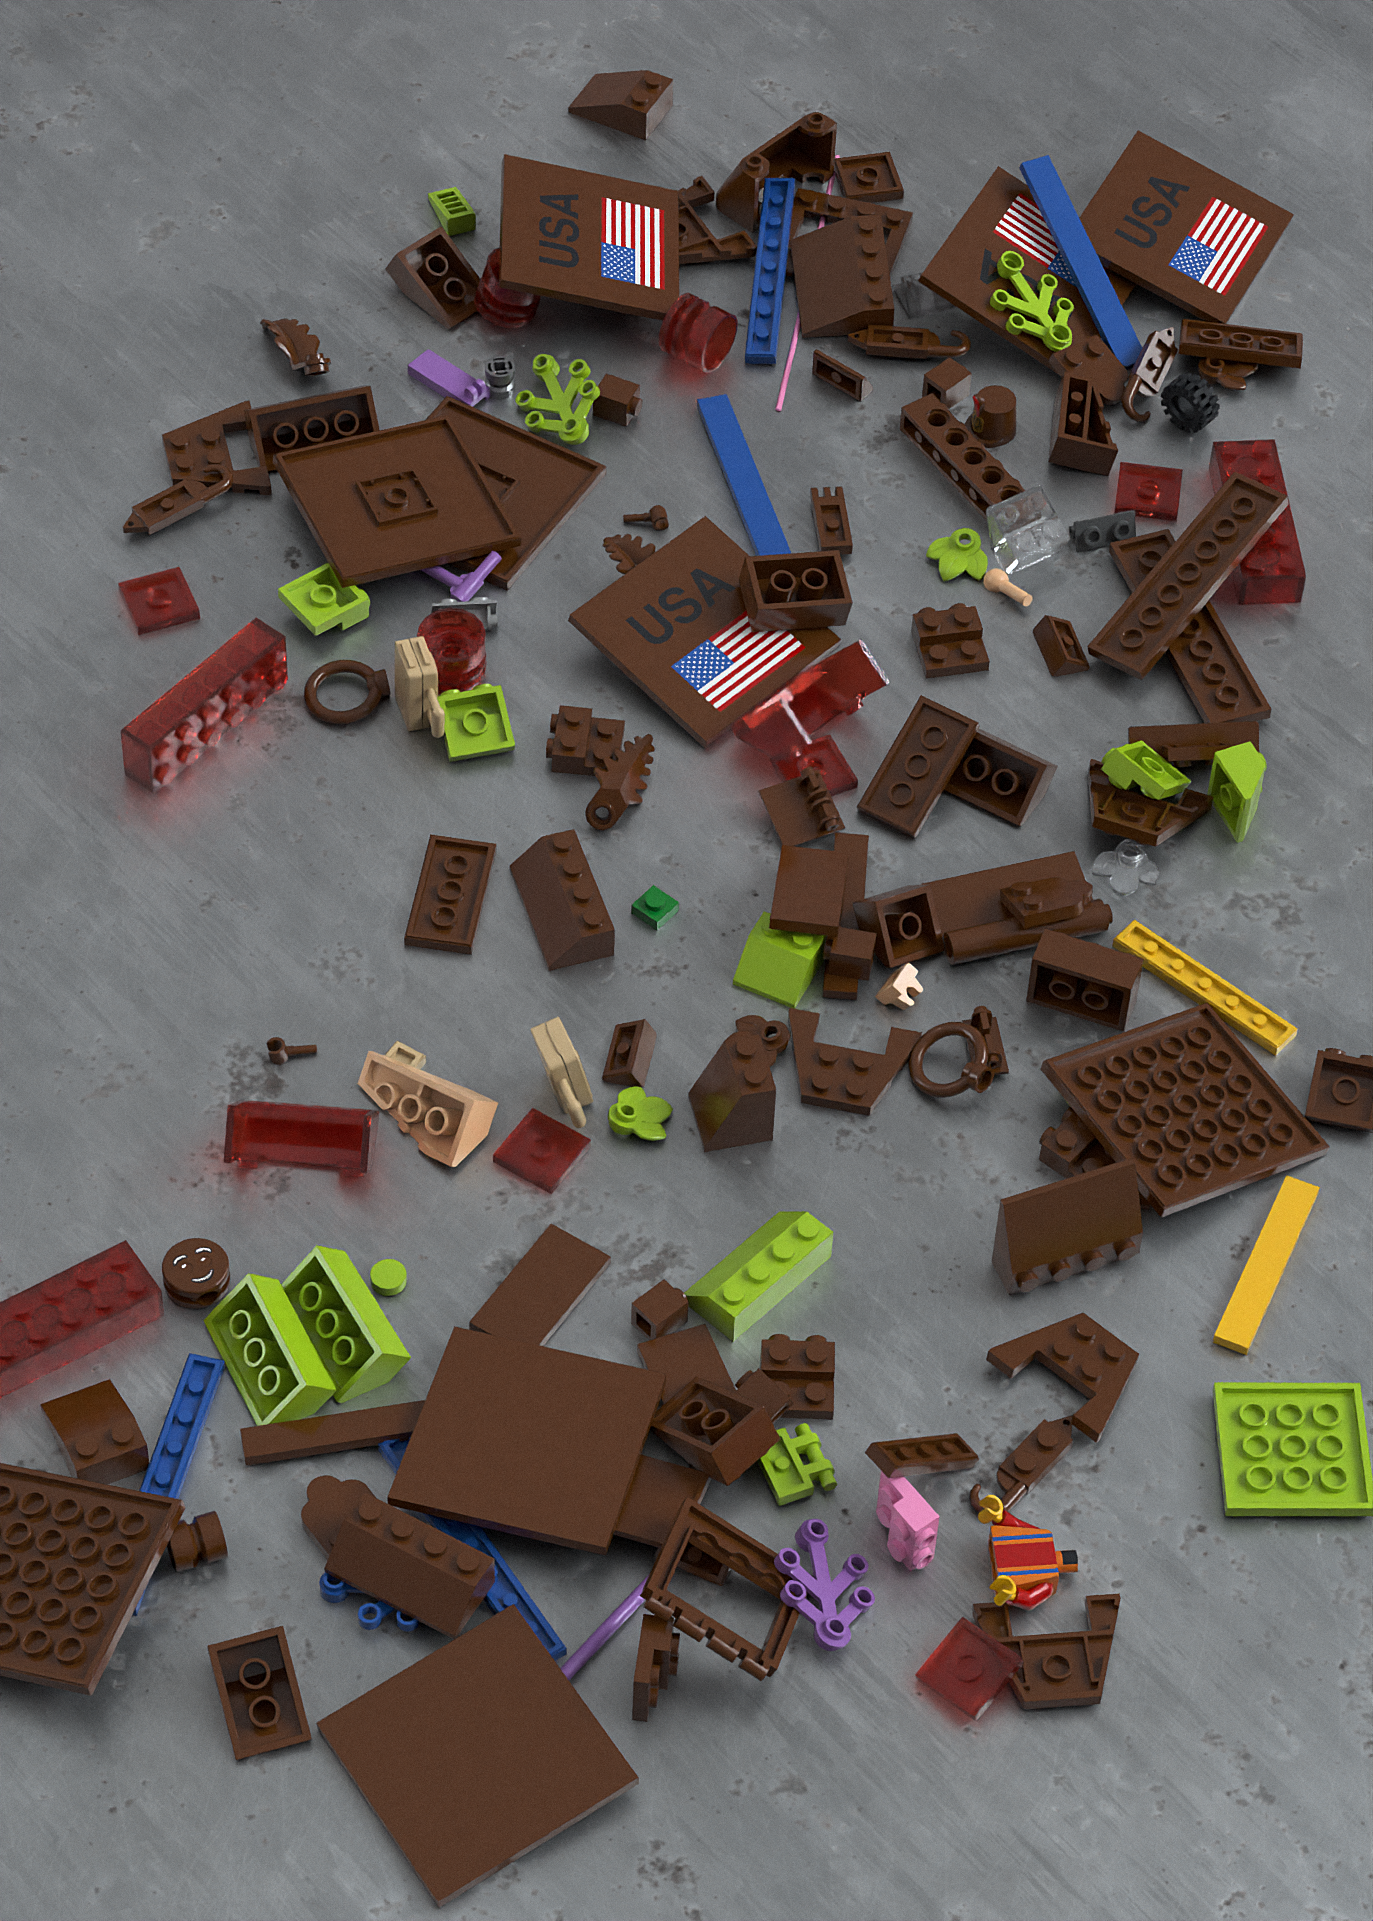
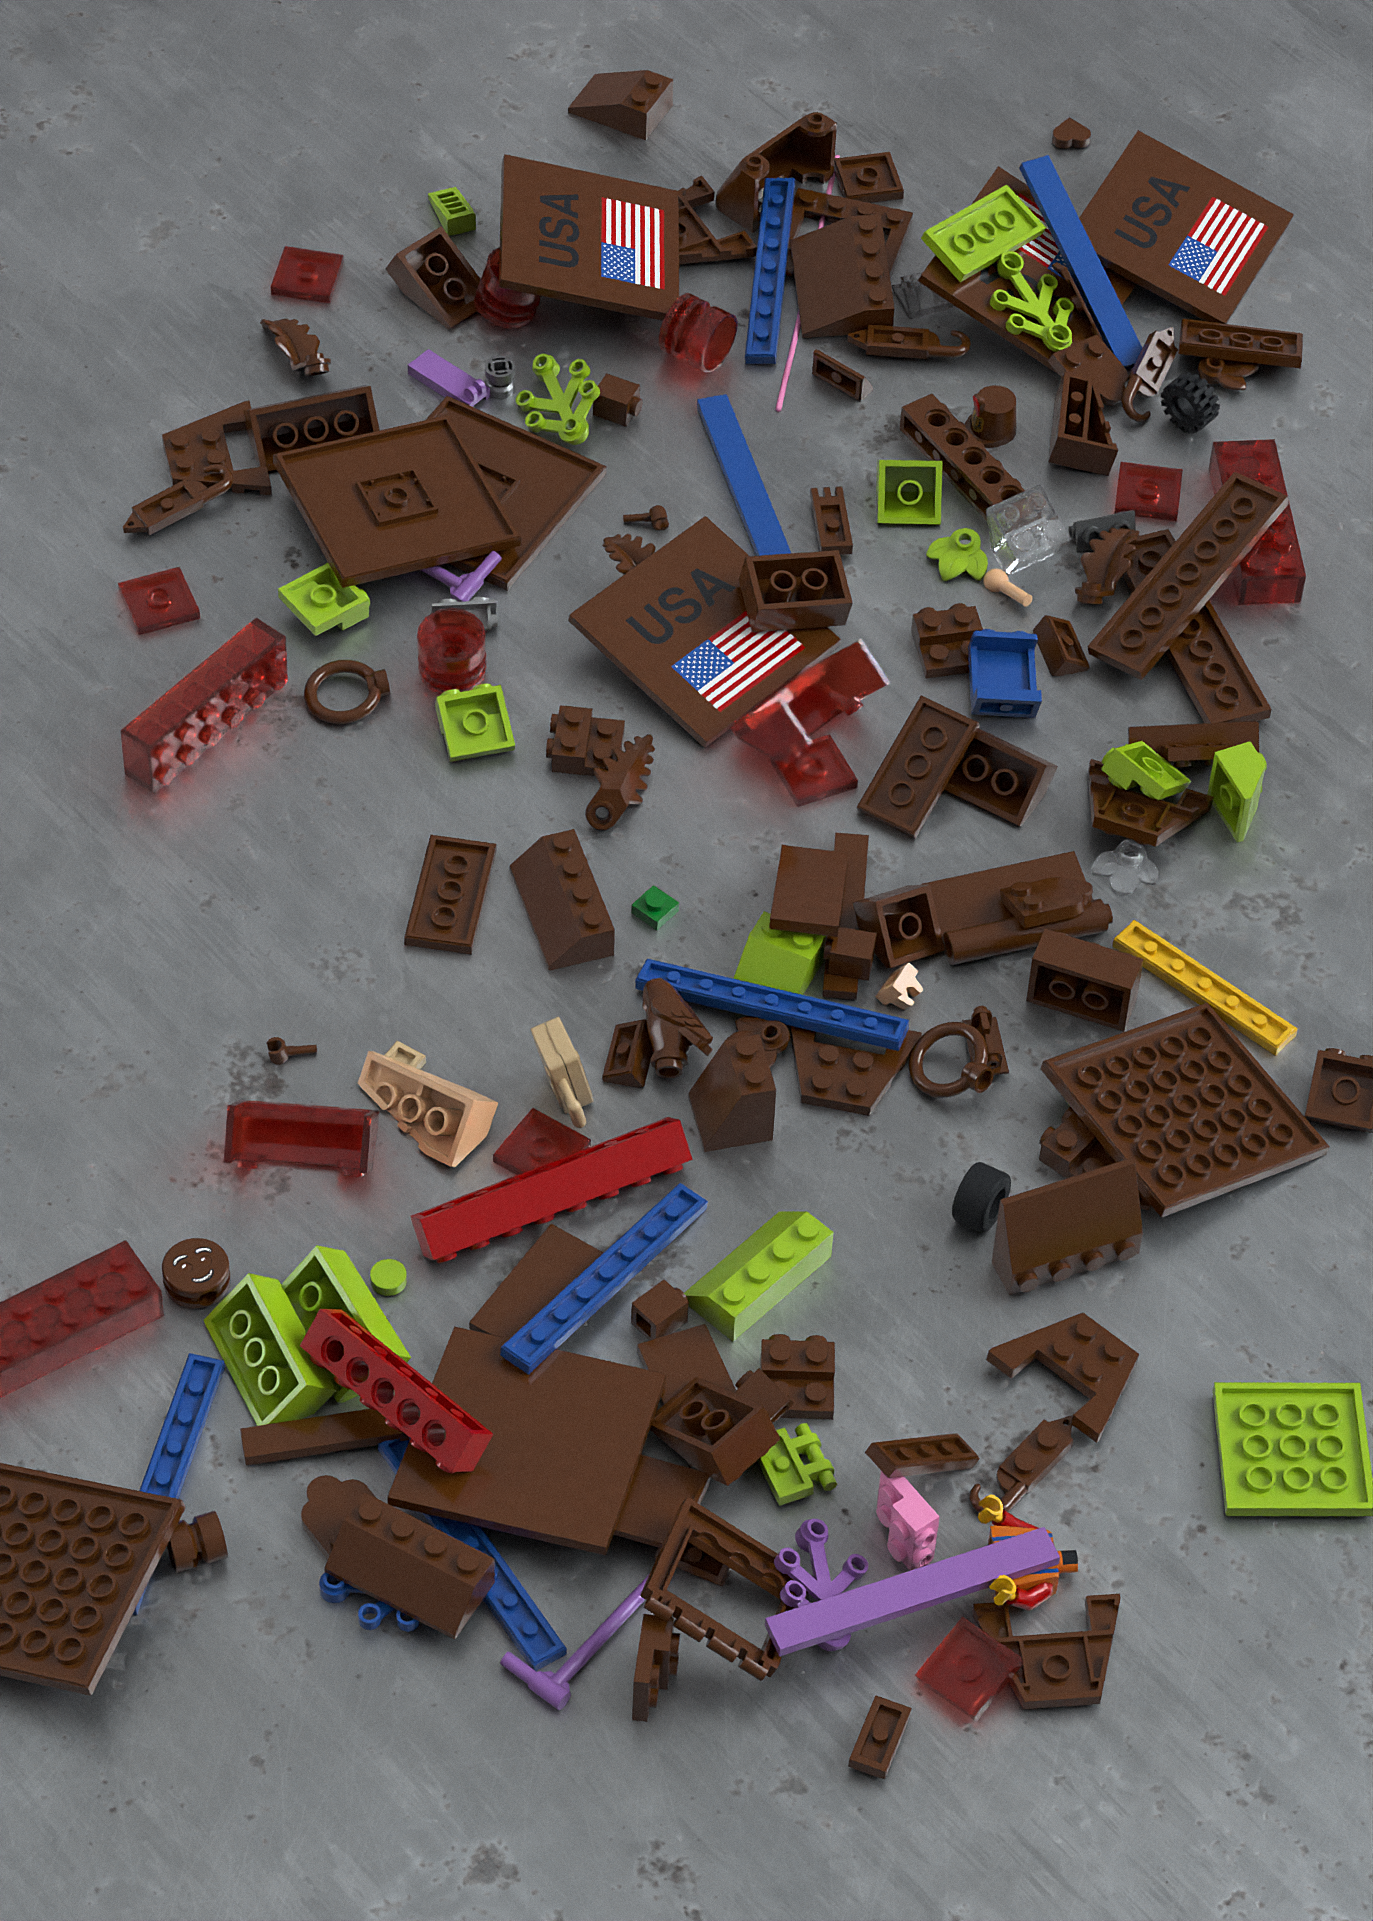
(97, 1434): reddish brown slope -> none
(259, 1692): reddish brown slope -> none
(307, 274): none -> clear red tile
(388, 1373): none -> red brick
(417, 686): tan piece -> none
(477, 1754): reddish brown tile -> none
(550, 1189): none -> red brick
(603, 1278): none -> blue tile
(639, 1114): lime plate -> none
(672, 1028): none -> reddish brown animal
(778, 1005): none -> blue tile
(802, 808): reddish brown hinge -> none
(880, 1737): none -> reddish brown plate
(909, 491): none -> lime slope
(910, 1591): none -> medium lavender tile
(948, 382): reddish brown brick -> none
(980, 1196): none -> black tyre
(983, 233): none -> lime plate
(1003, 674): none -> blue panel
(1071, 134): none -> reddish brown tile
(1077, 299): none -> reddish brown piece
(1106, 564): none -> reddish brown plant
(1266, 1265): yellow tile -> none

